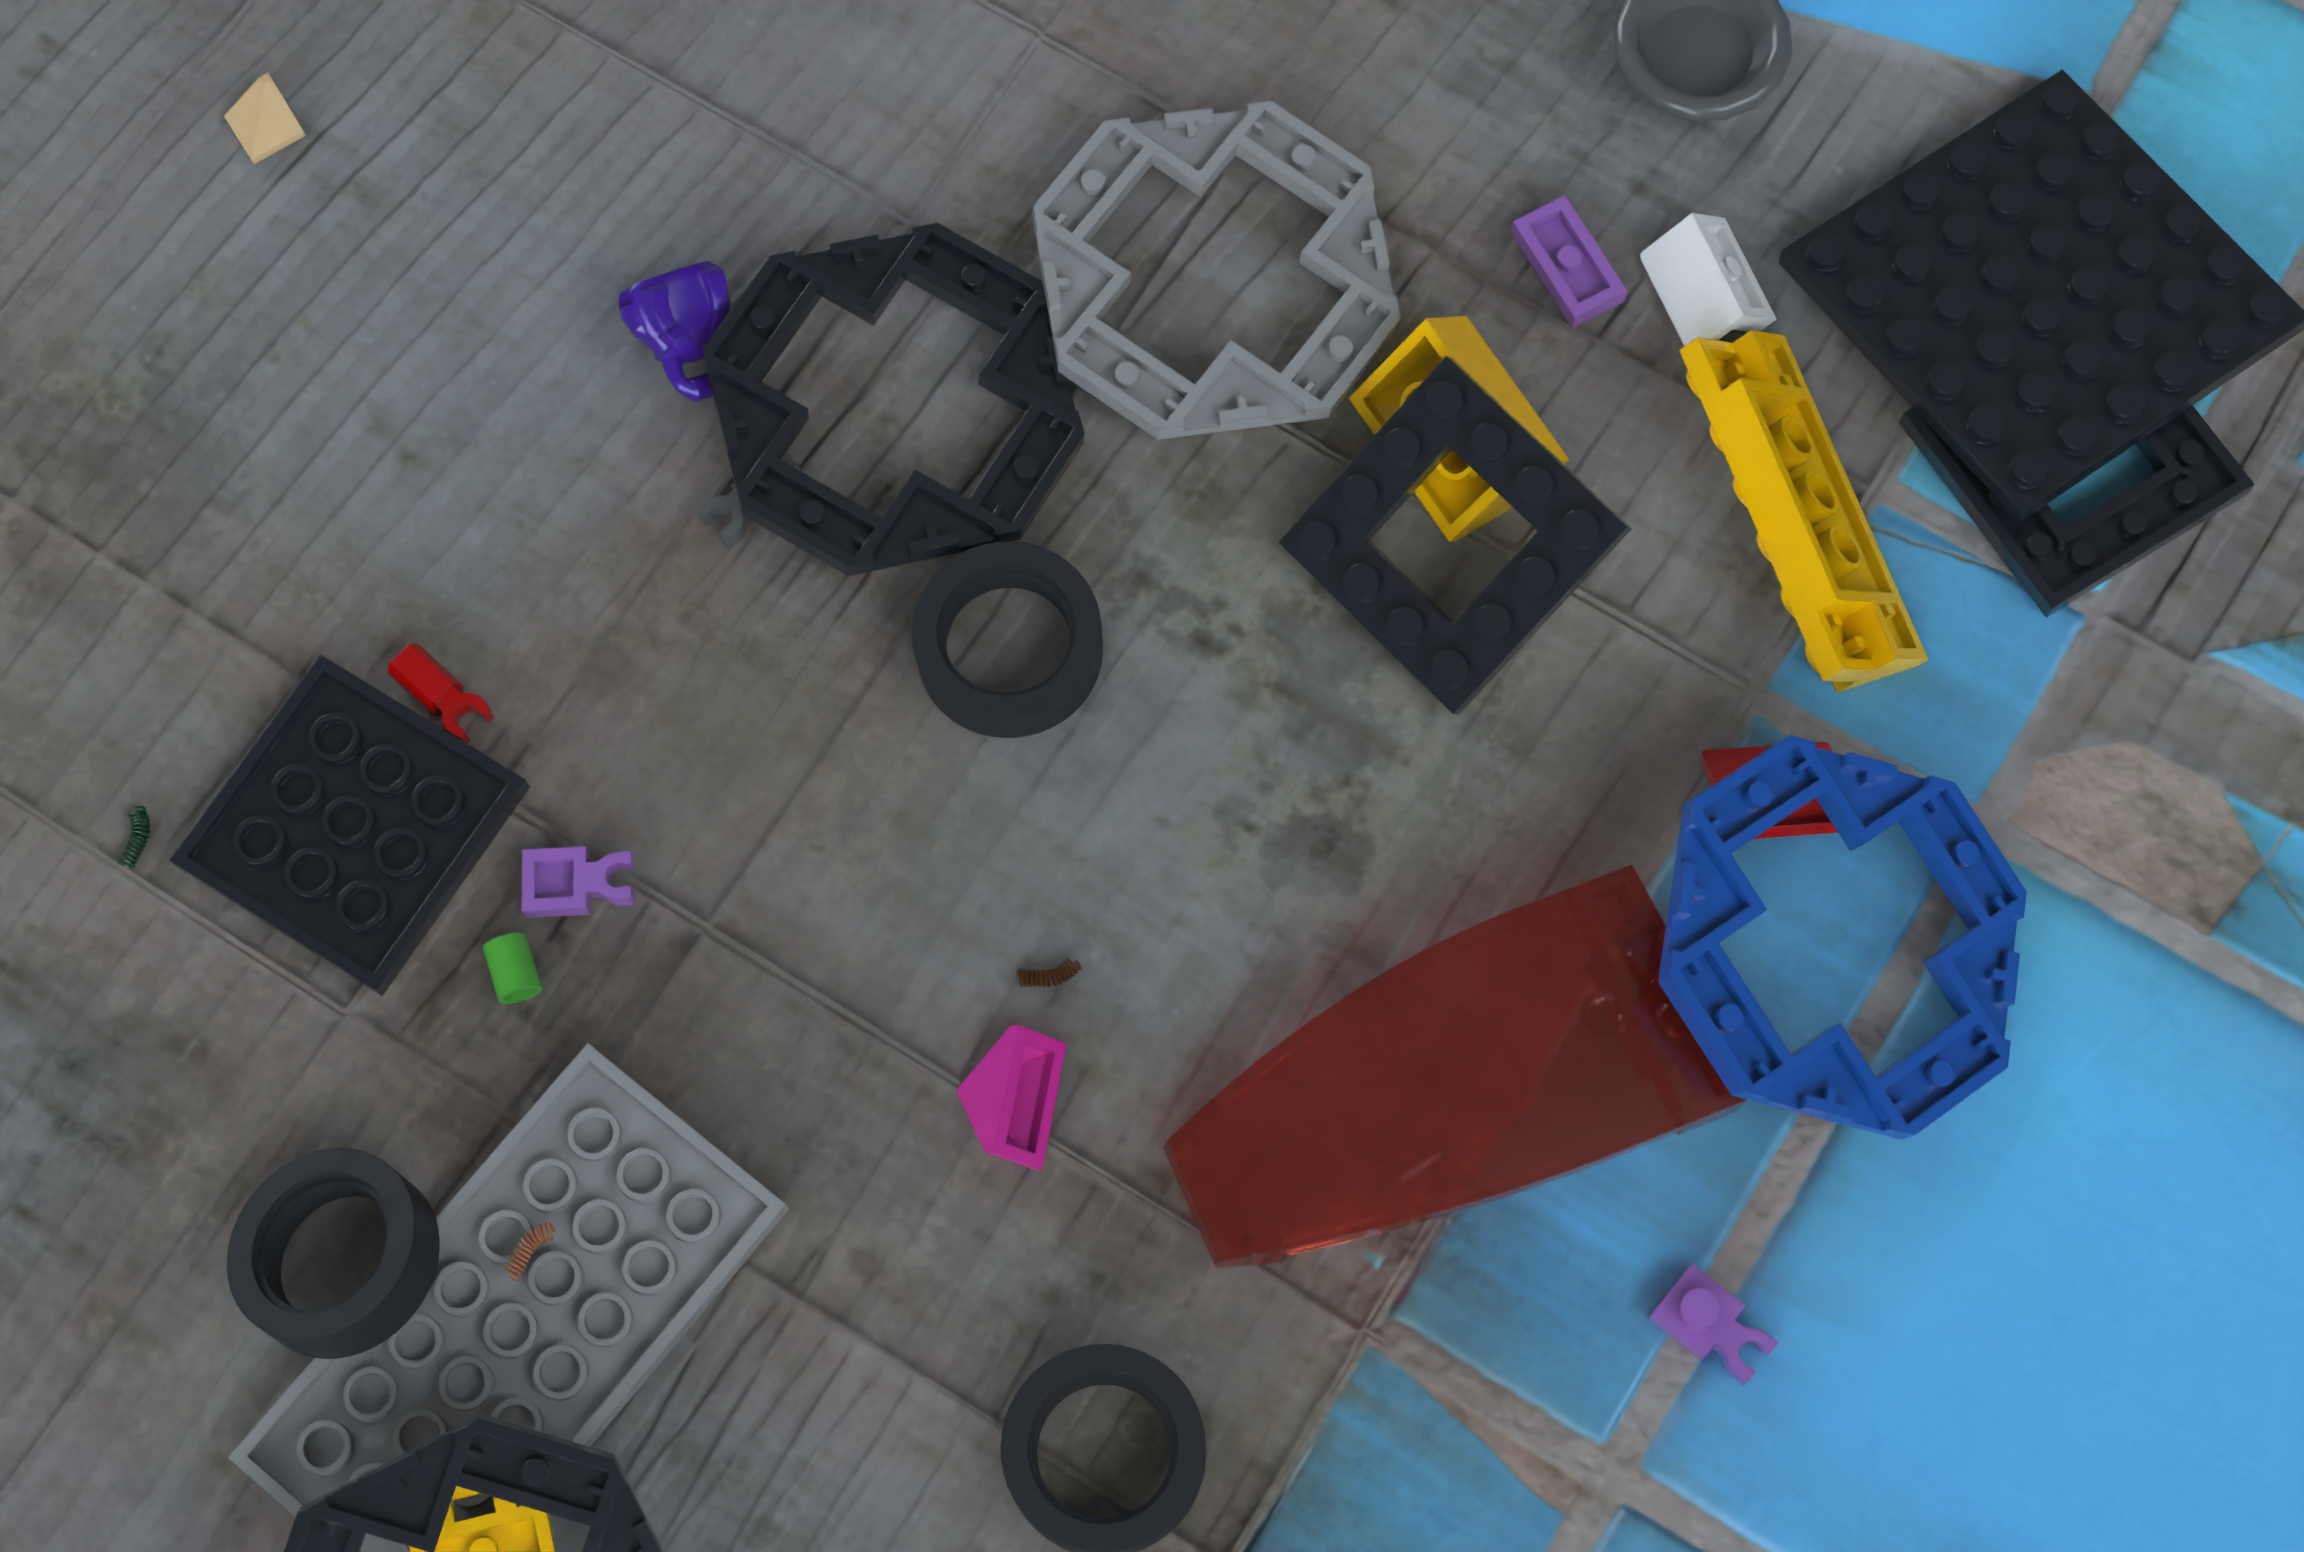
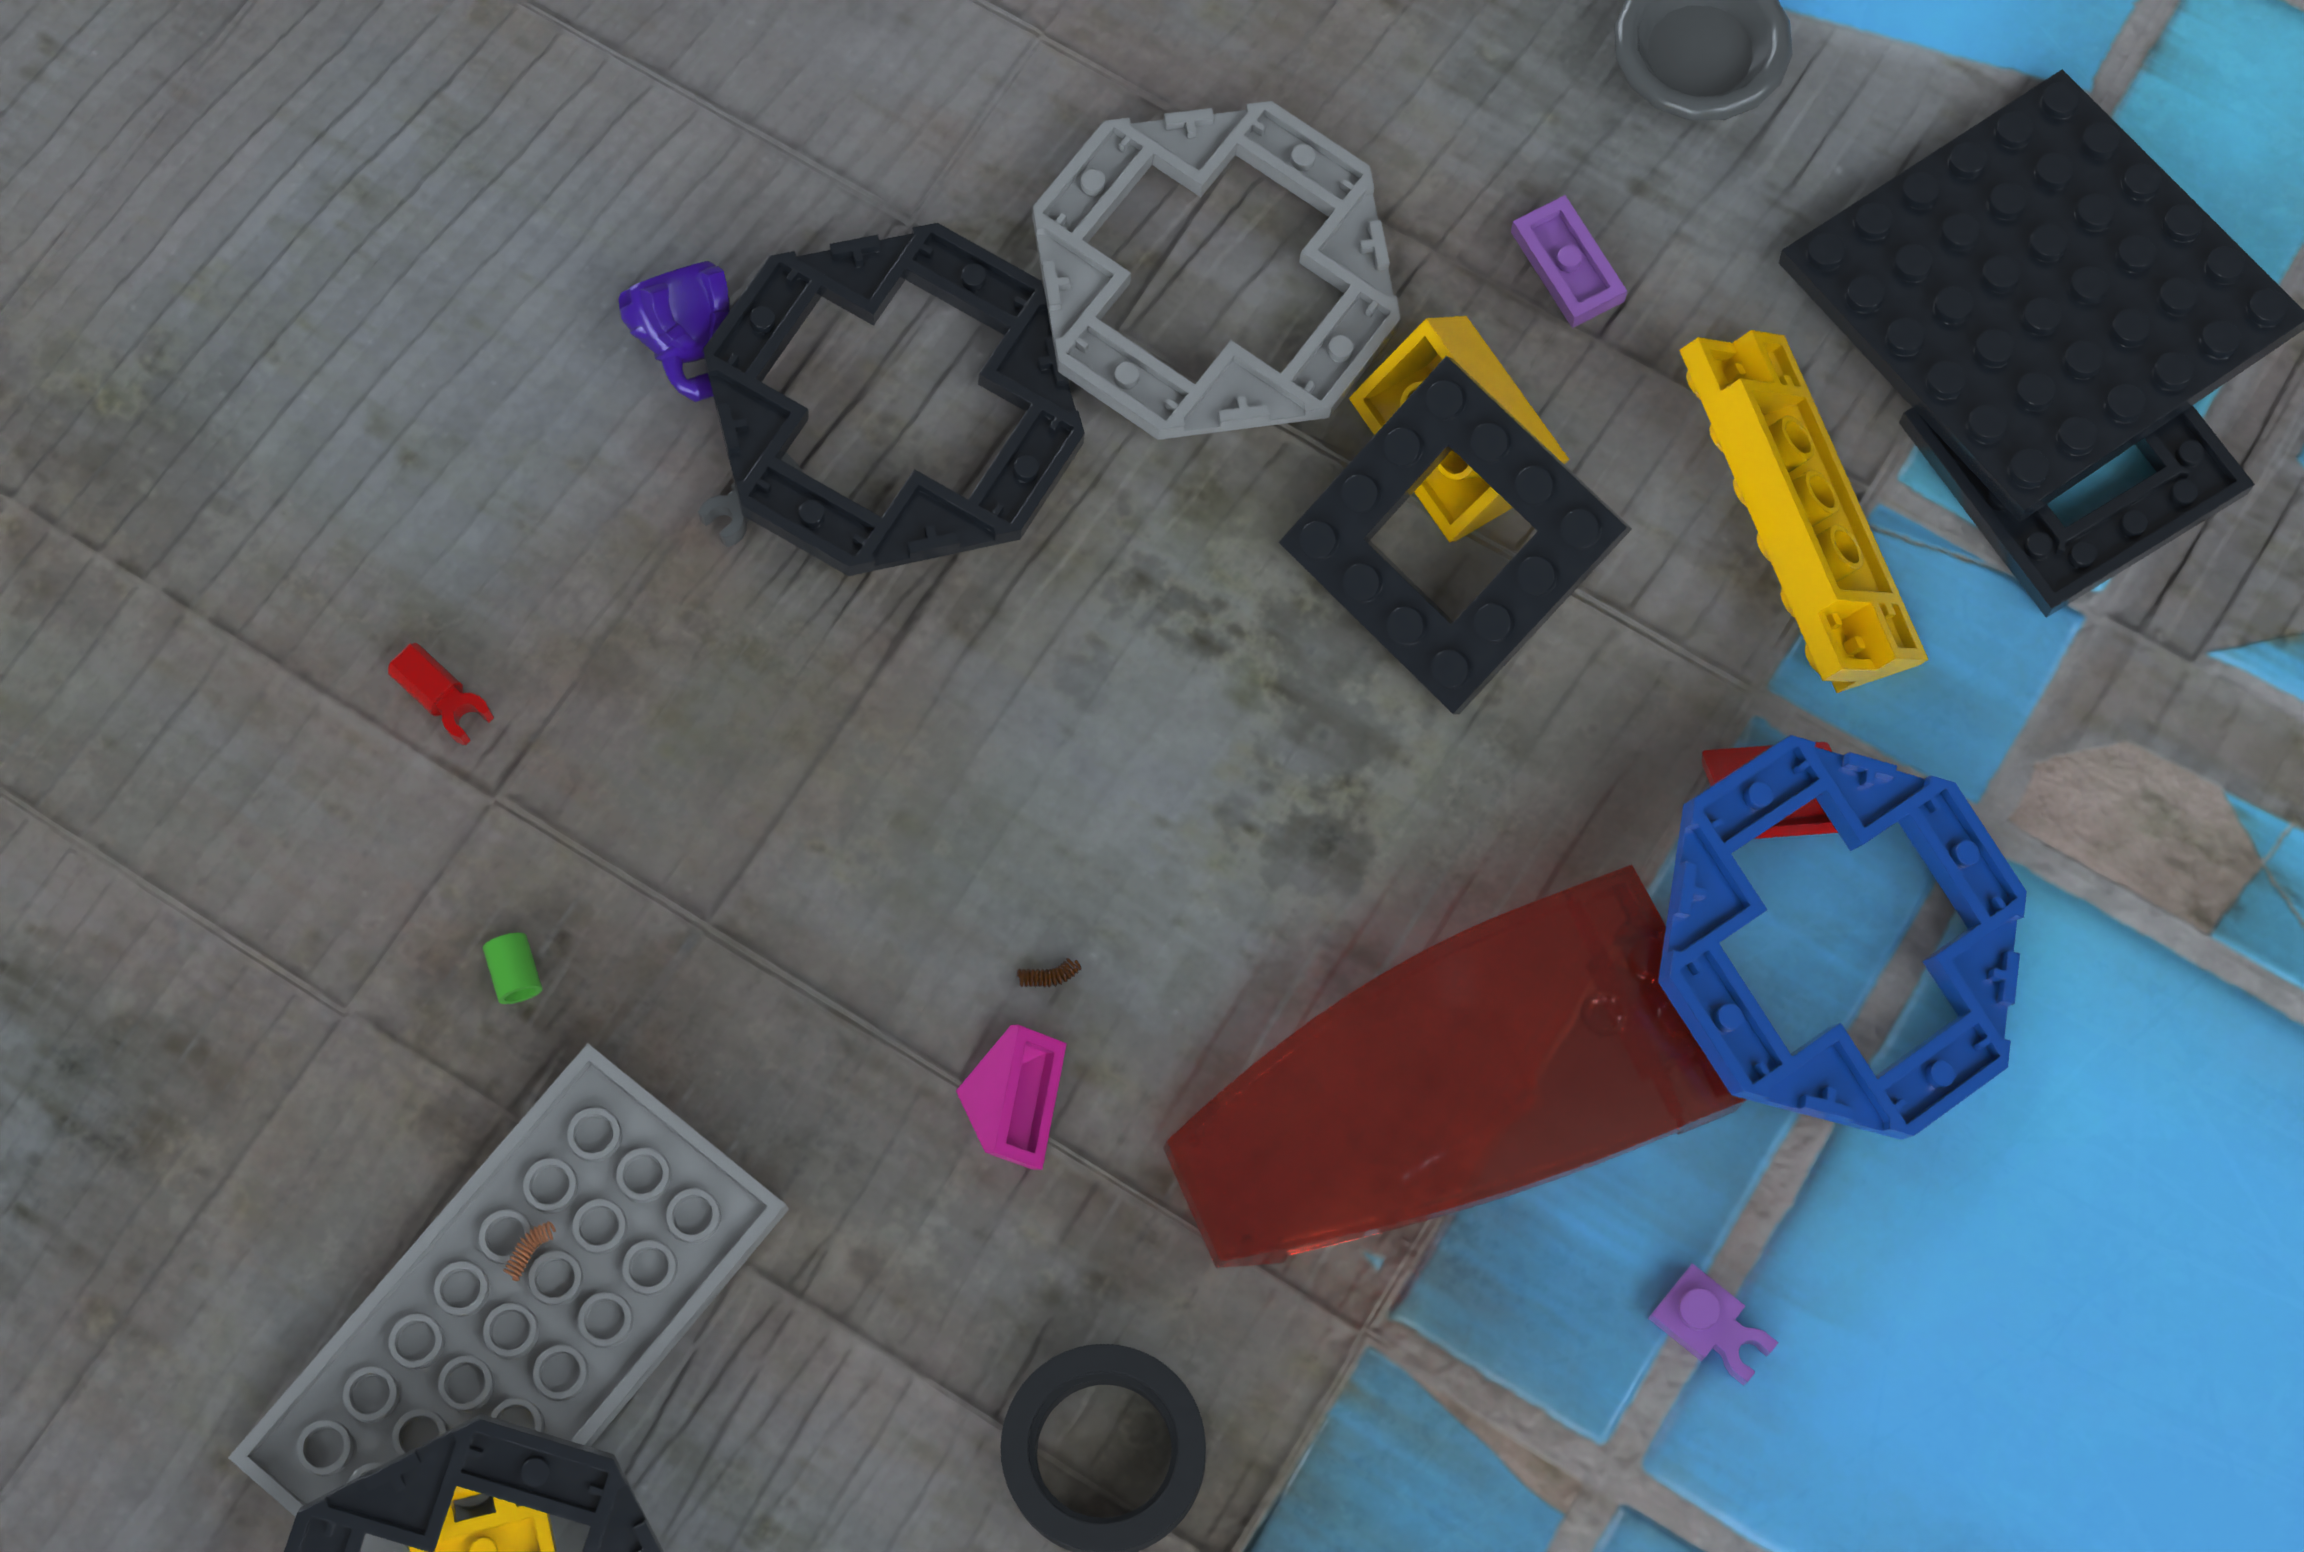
(136, 832): dark green leg -> none
(263, 120): tan slope -> none
(280, 1208): black tyre -> none
(350, 824): black plate -> none
(565, 880): medium lavender plate -> none
(993, 568): black tyre -> none
(1705, 280): white panel -> none

